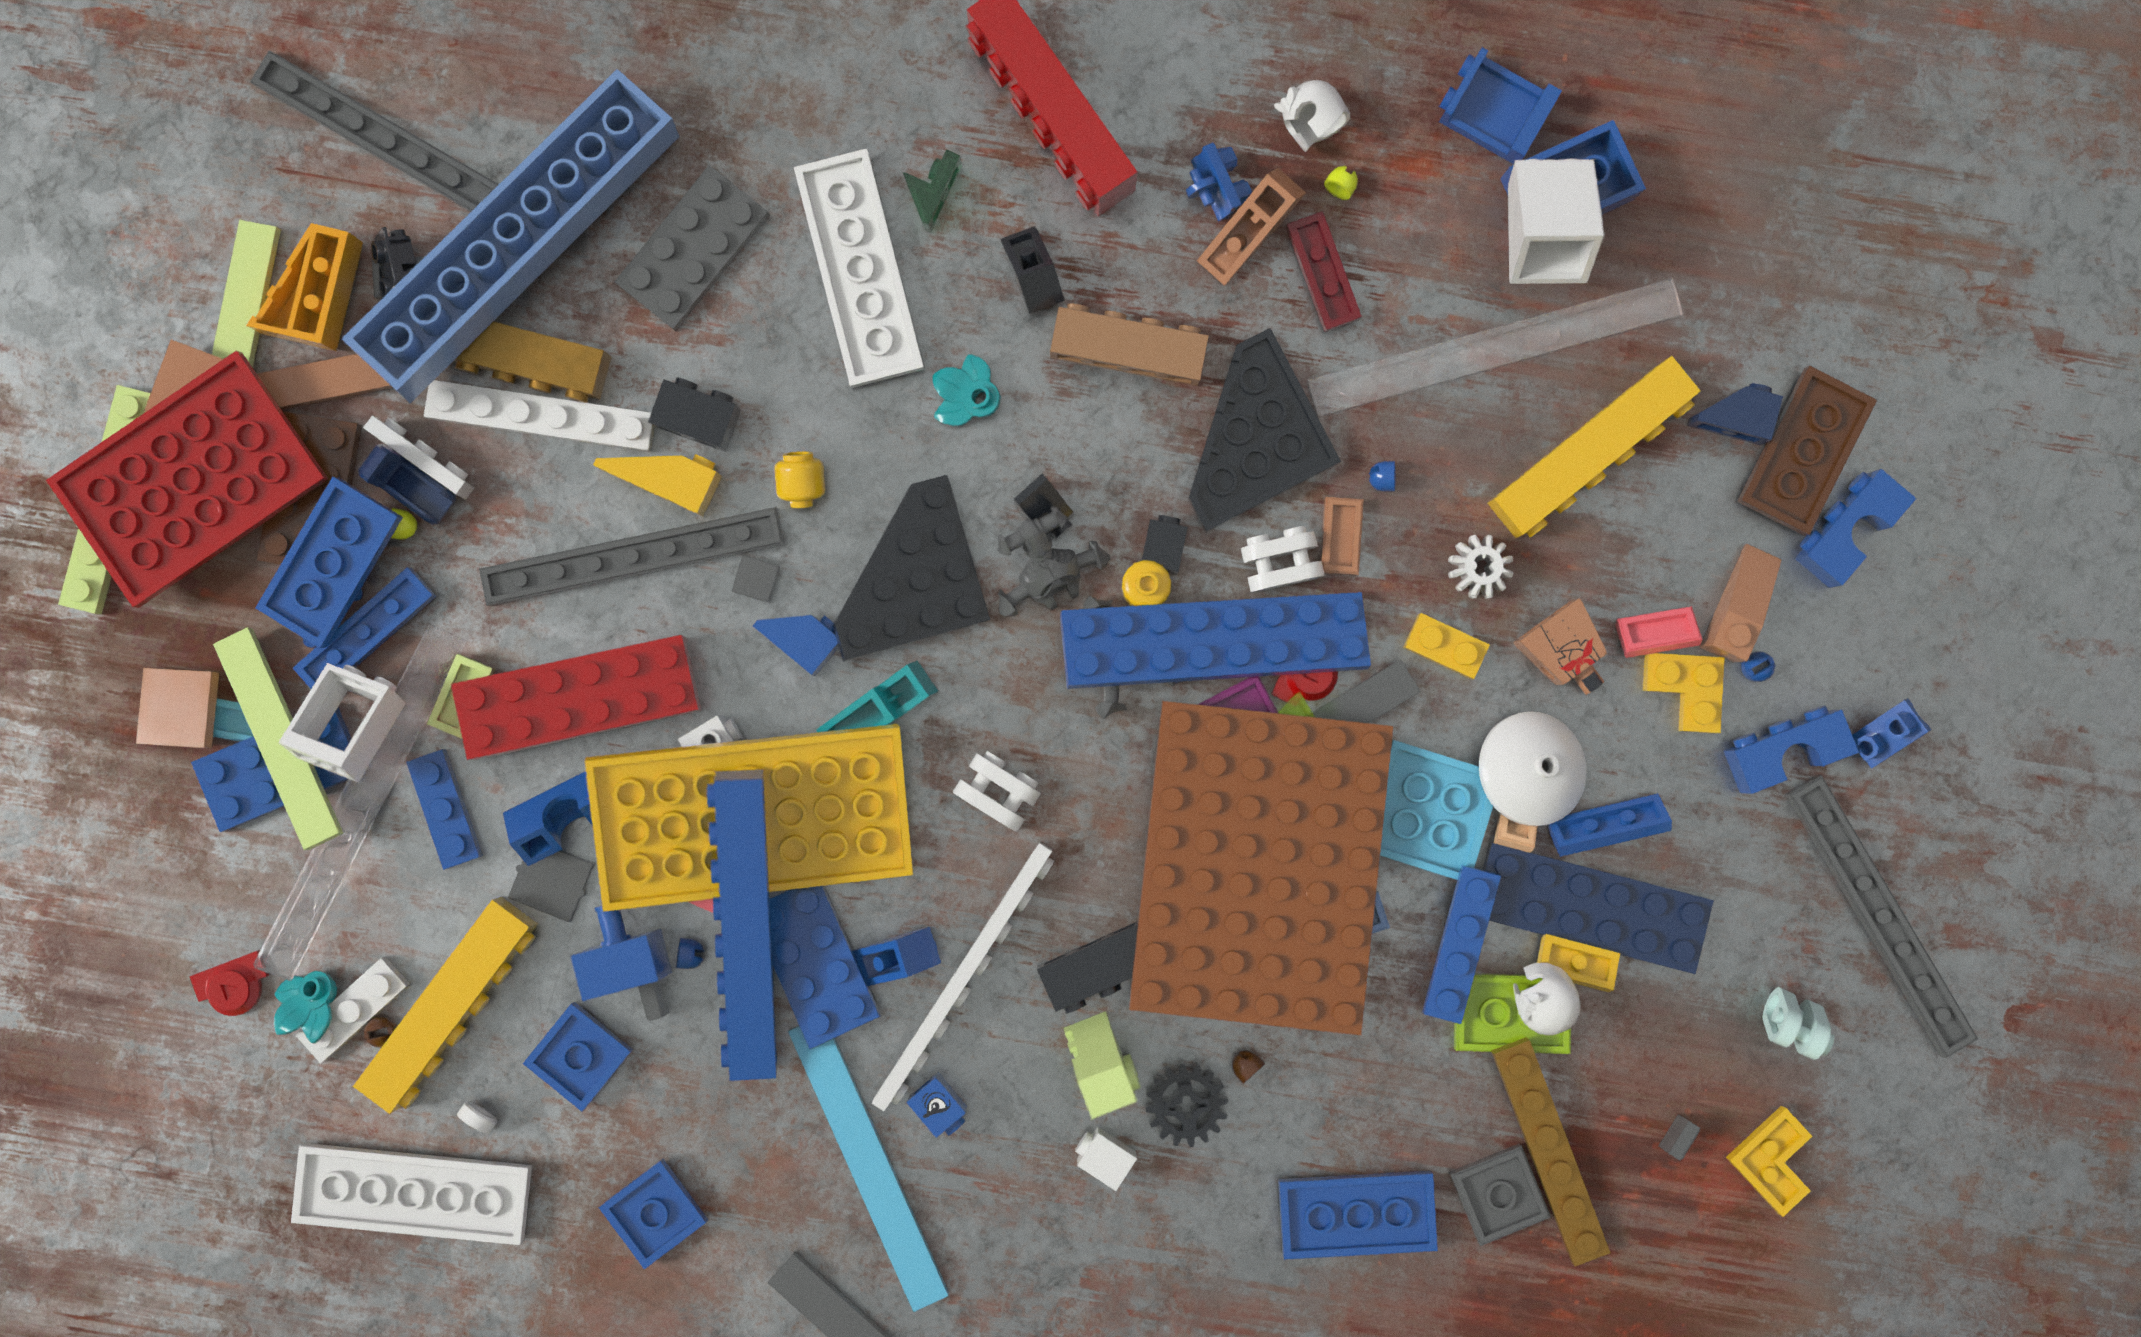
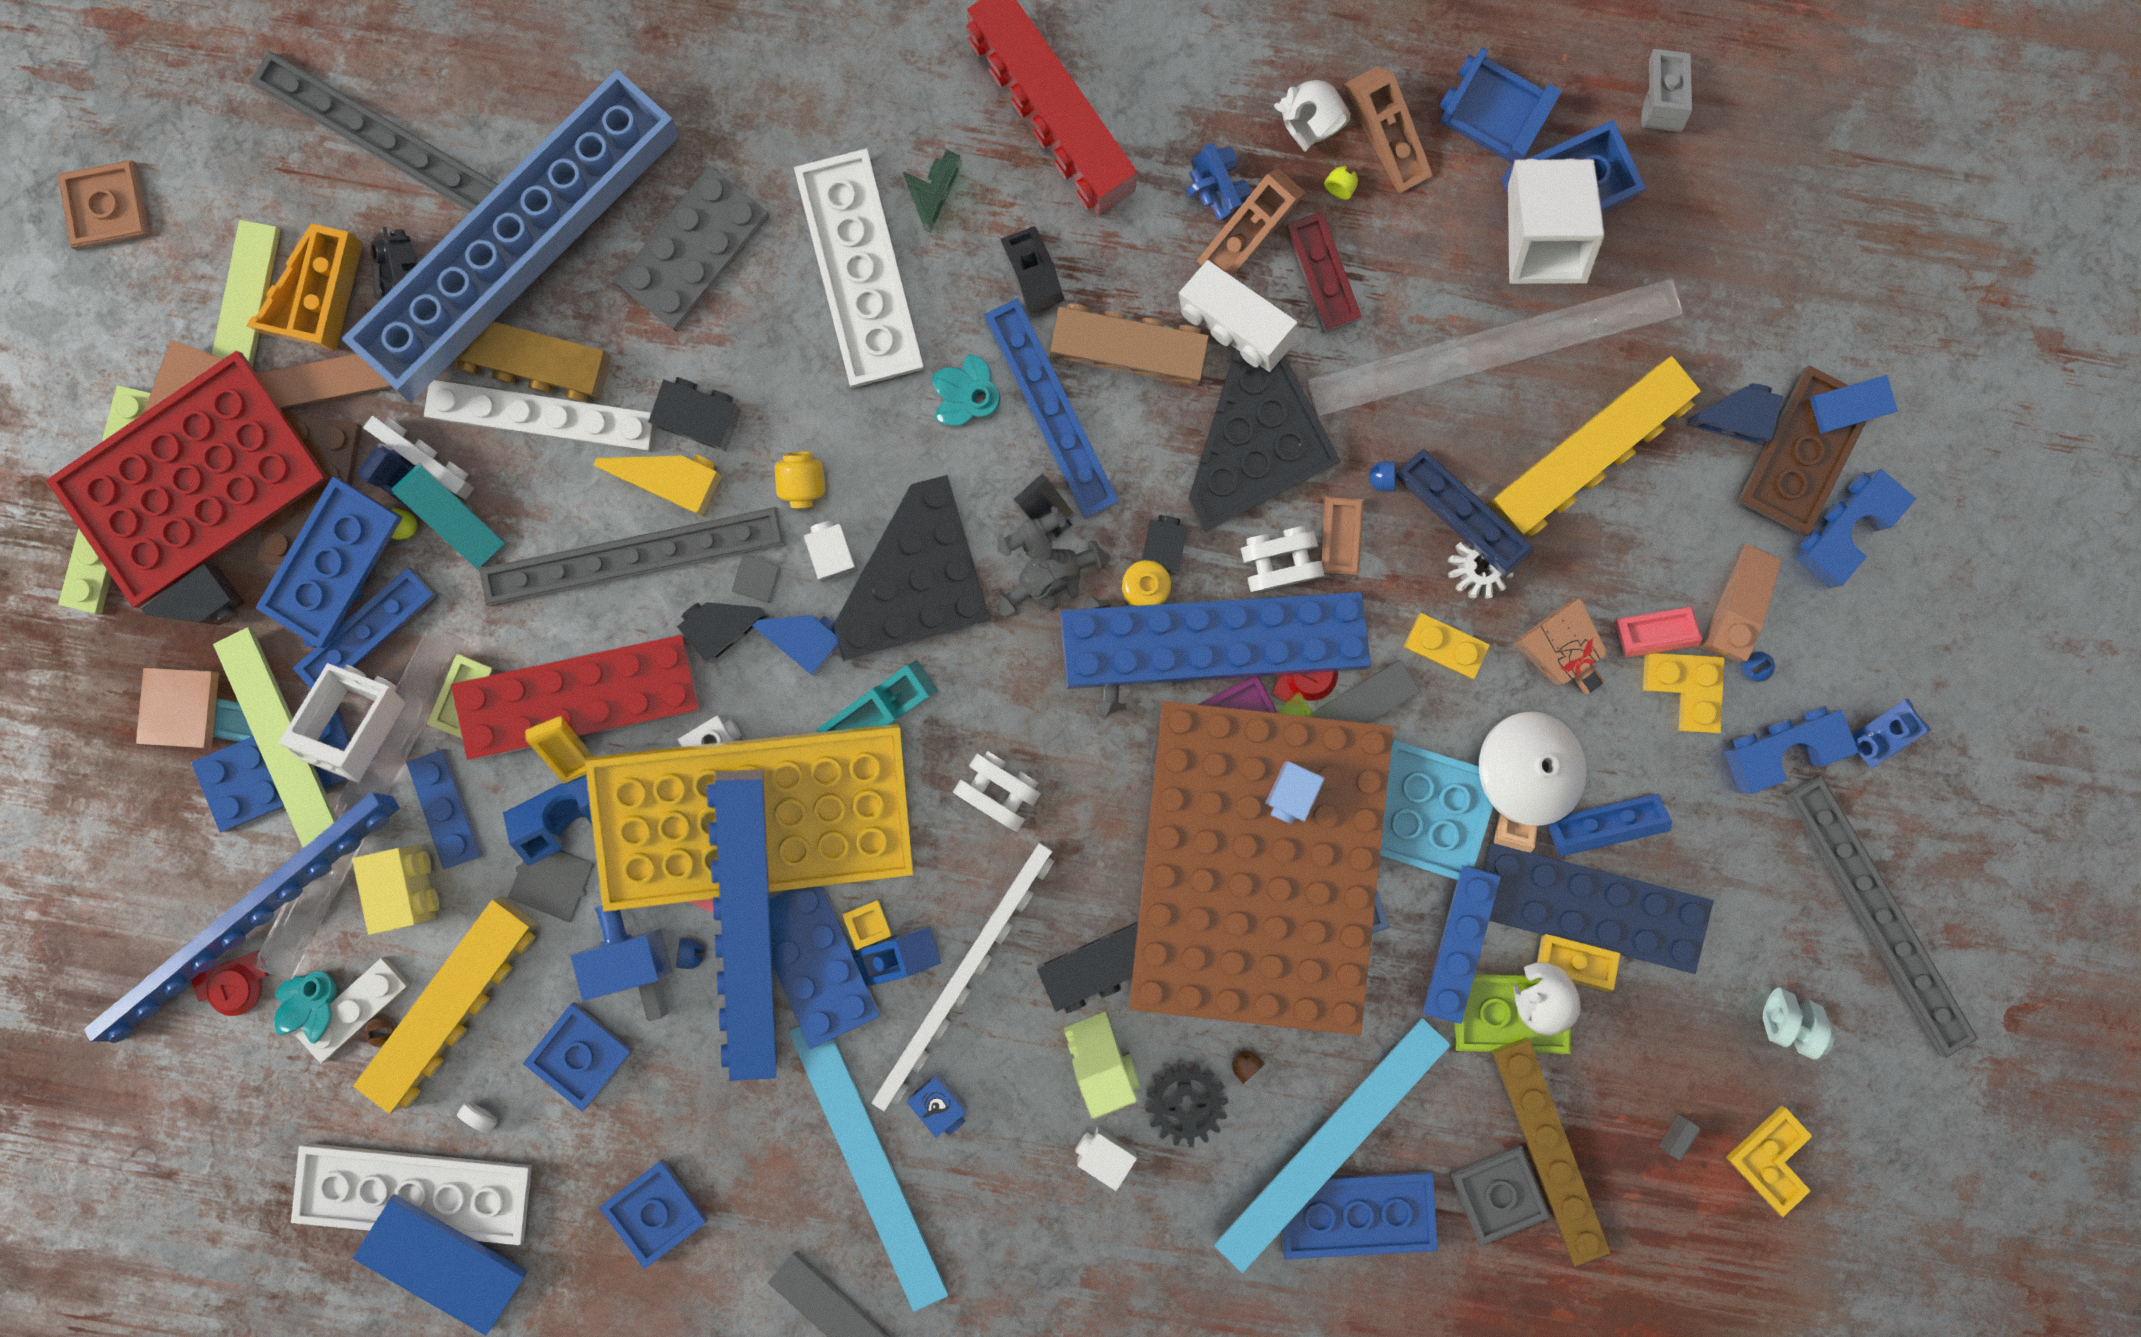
(103, 205): none -> nougat tile
(198, 597): none -> black slope
(251, 911): none -> blue plate
(395, 888): none -> light yellow brick
(439, 1264): none -> blue tile
(448, 516): none -> teal tile
(559, 748): none -> yellow tile
(718, 626): none -> black slope
(830, 551): none -> white brick
(867, 924): none -> yellow plate
(1051, 408): none -> blue plate
(1238, 316): none -> white brick
(1293, 792): none -> light blue brick
(1331, 1145): none -> medium azure tile
(1389, 127): none -> nougat slope
(1464, 512): none -> dark blue tile
(1669, 92): none -> light grey plate
(1853, 404): none -> blue tile

